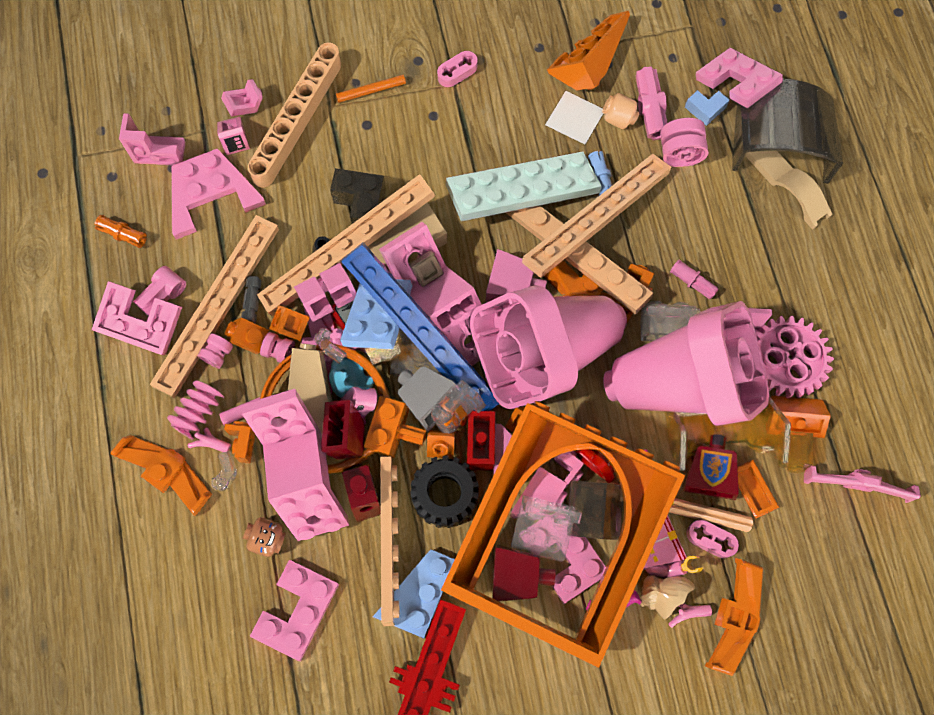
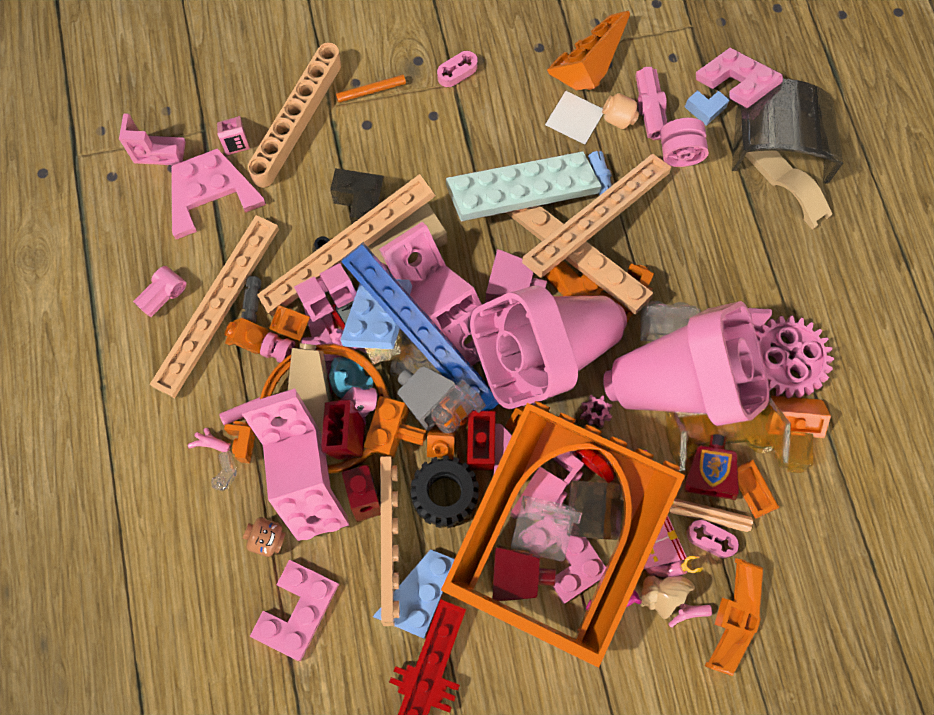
(120, 231): orange pin -> none
(150, 334): bright pink plate -> none
(164, 469): orange plate -> none
(194, 408): bright pink piece -> none
(215, 351): bright pink wheel -> none
(243, 100): bright pink bracket -> none
(327, 347): clear arm -> none
(426, 268): dark tan tile -> none
(598, 405): none -> bright pink gear
(694, 279): bright pink axle -> none
(862, 481): bright pink plate -> none

